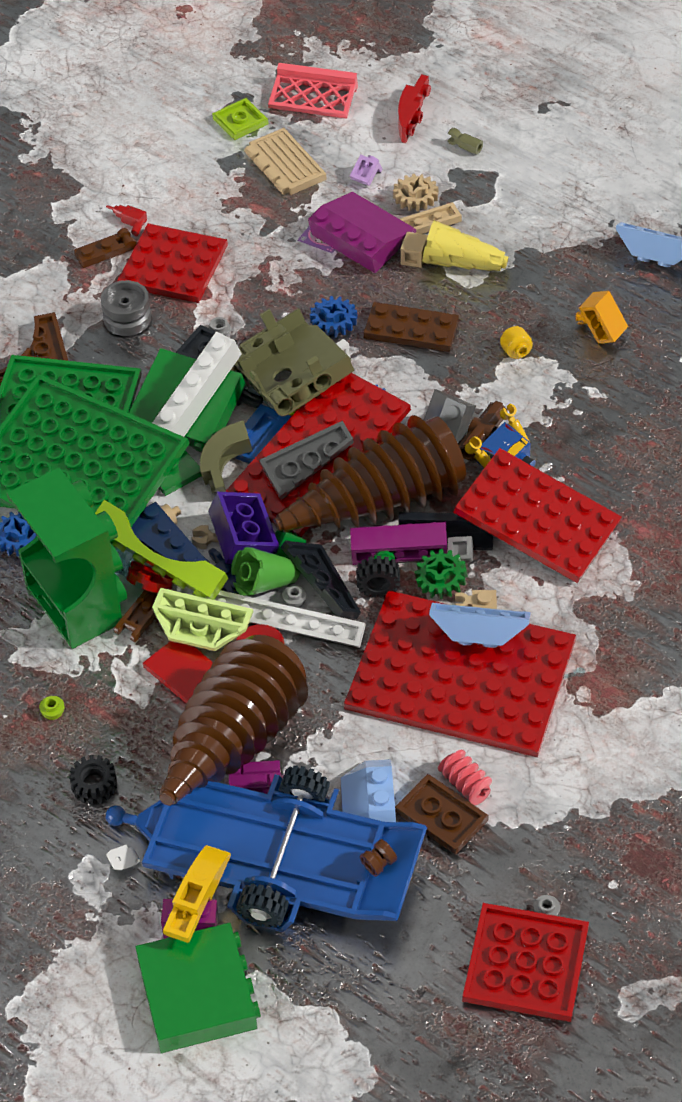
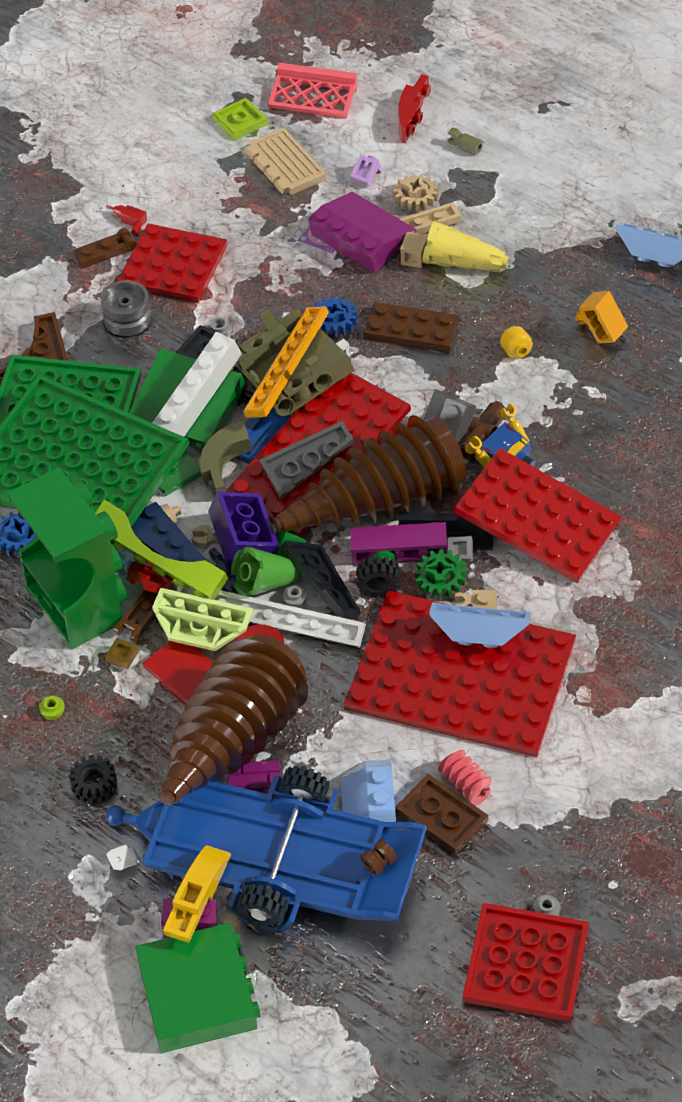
(122, 653): none -> pearl gold plate
(285, 362): none -> light orange tile

